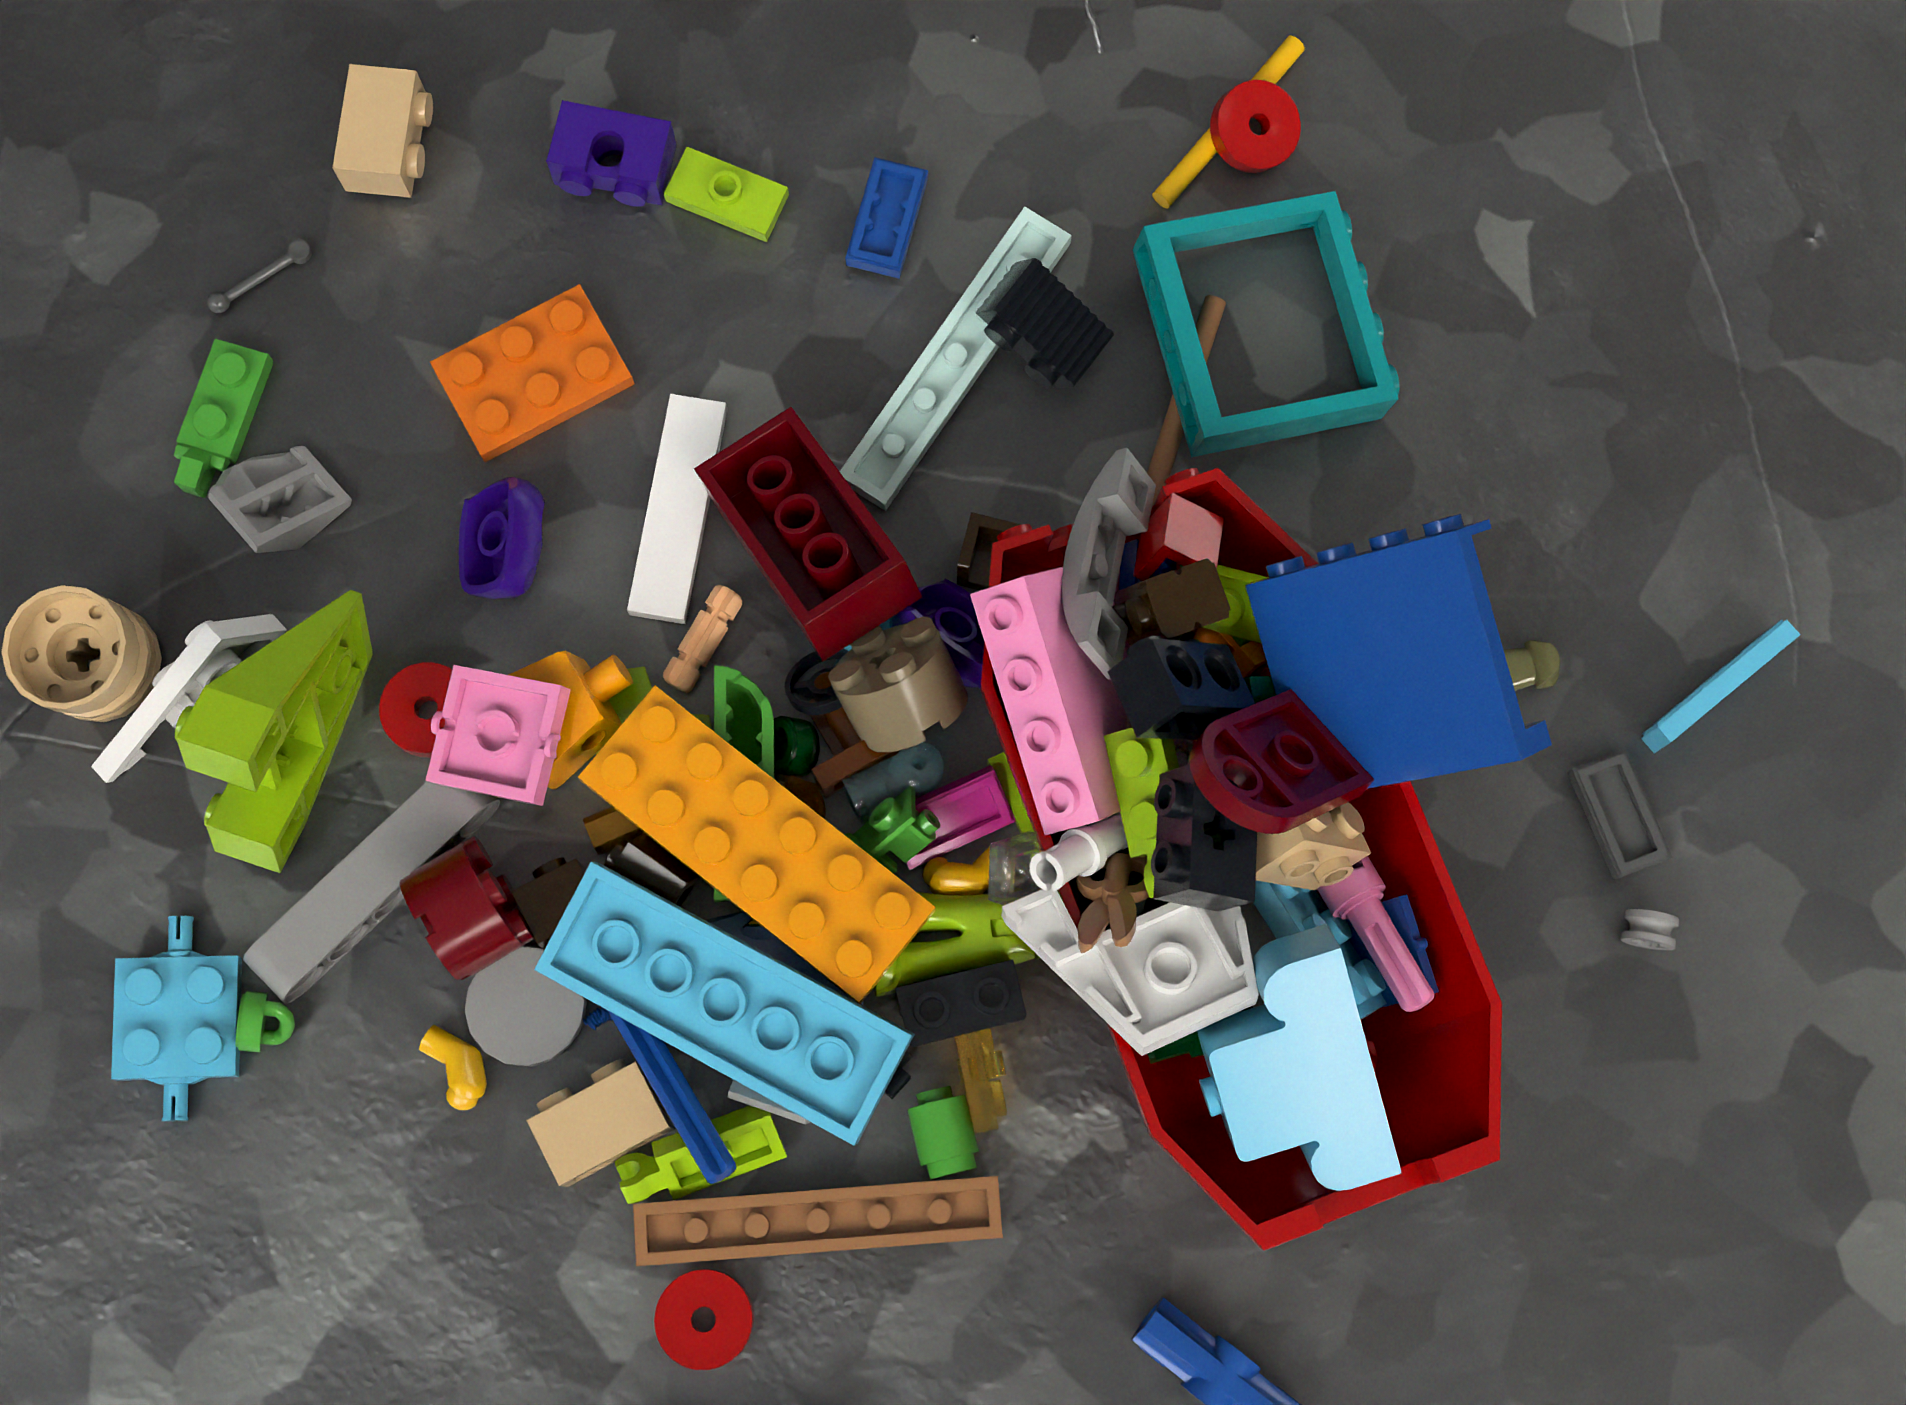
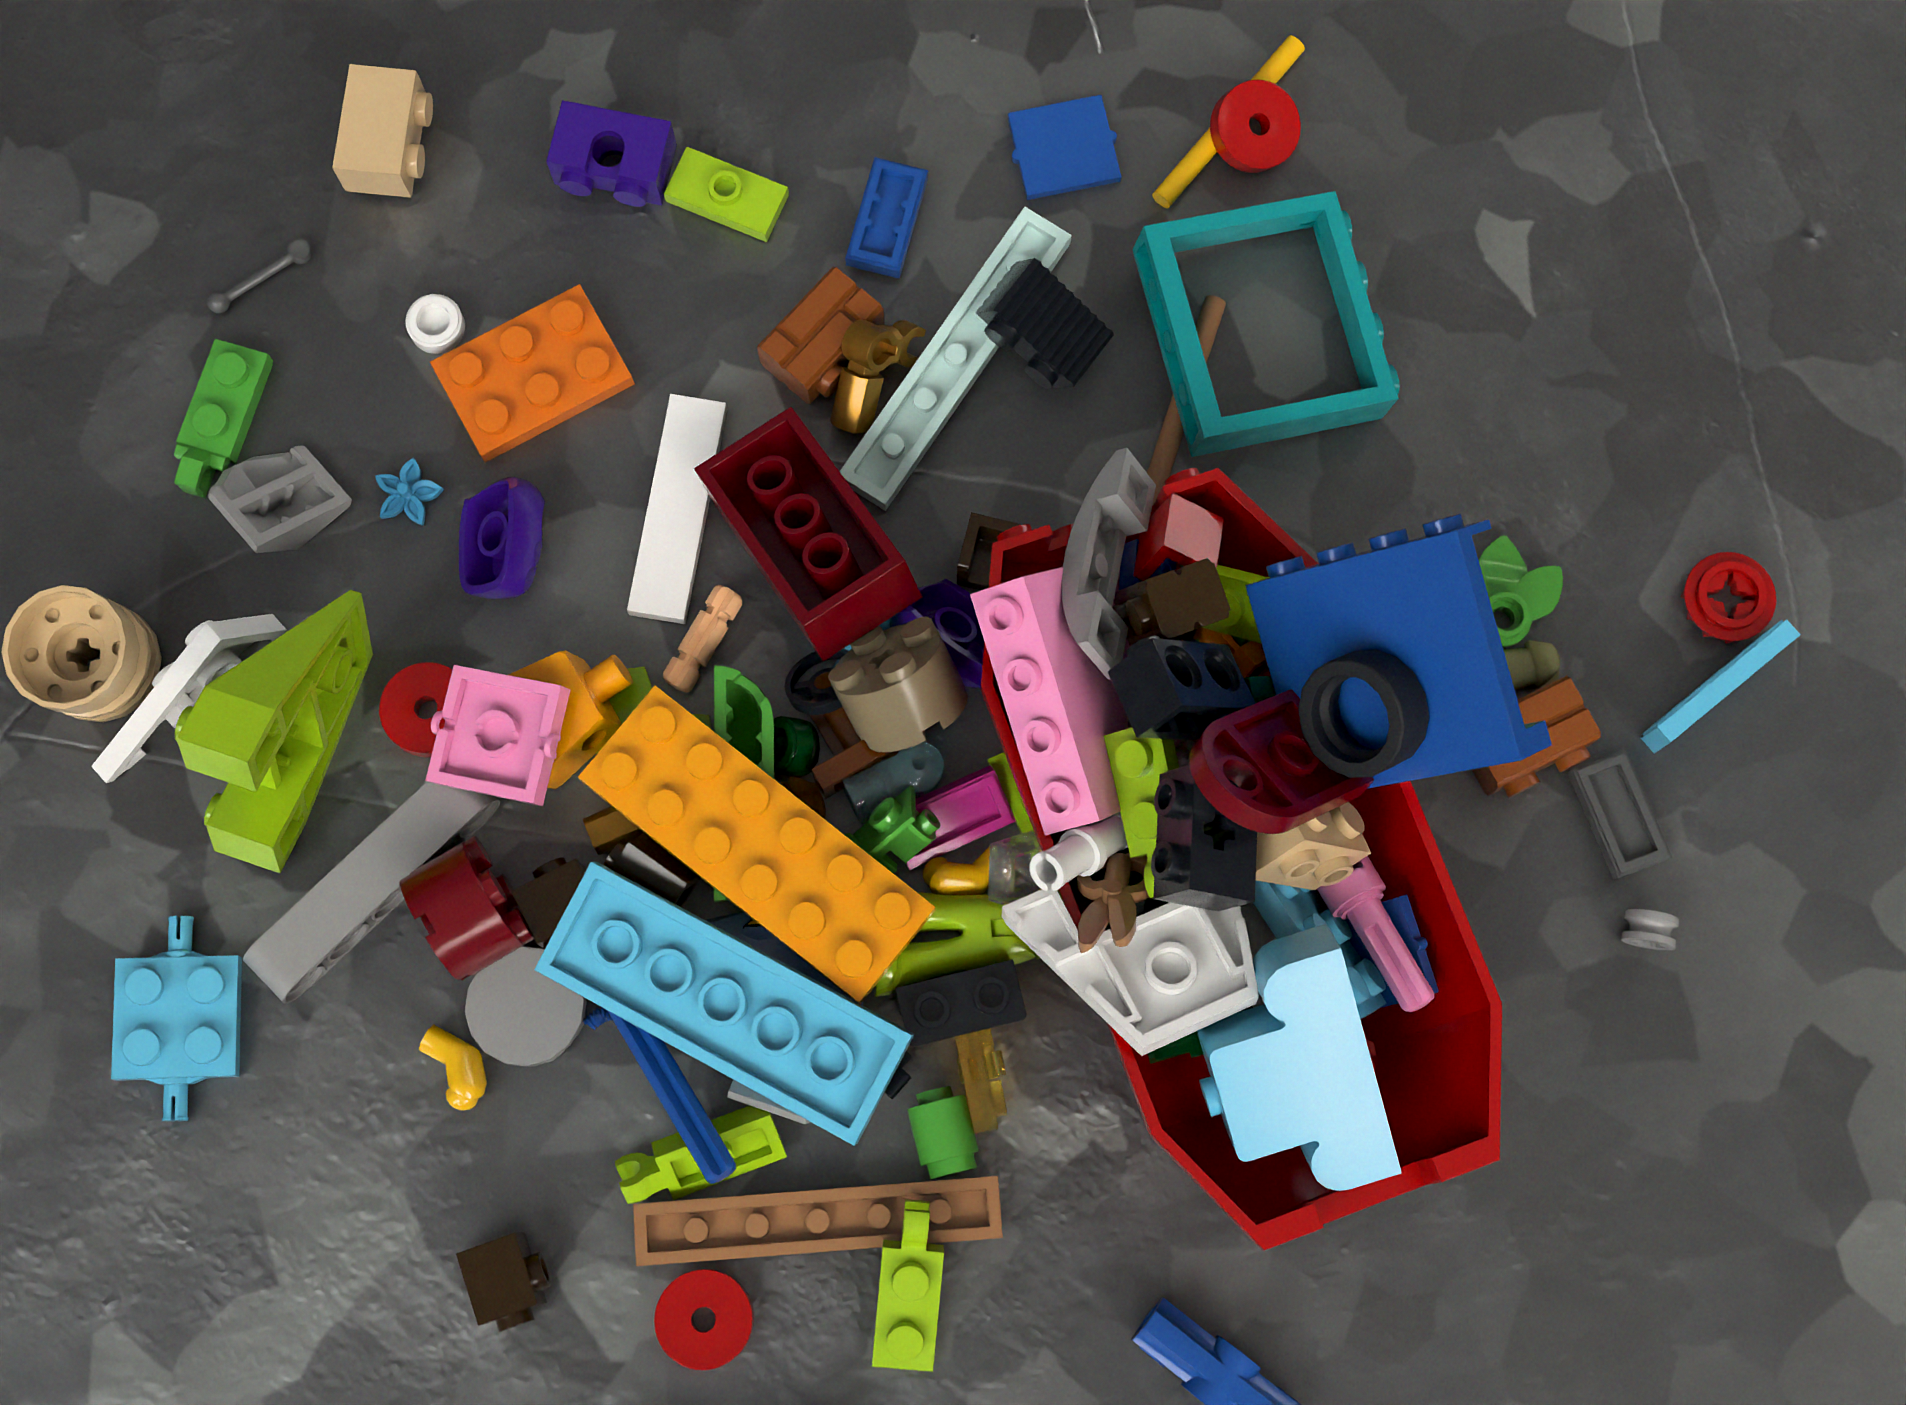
(252, 1021): bright green tile -> none
(407, 492): none -> dark azure plant
(435, 323): none -> white tile
(504, 1280): none -> dark brown brick
(598, 1123): tan brick -> none
(808, 341): none -> dark orange brick
(869, 351): none -> pearl gold bar
(908, 1295): none -> lime plate
(1064, 147): none -> blue piece
(1326, 731): none -> black tyre
(1517, 592): none -> bright green plate
(1570, 733): none -> dark orange brick
(1746, 580): none -> red gear

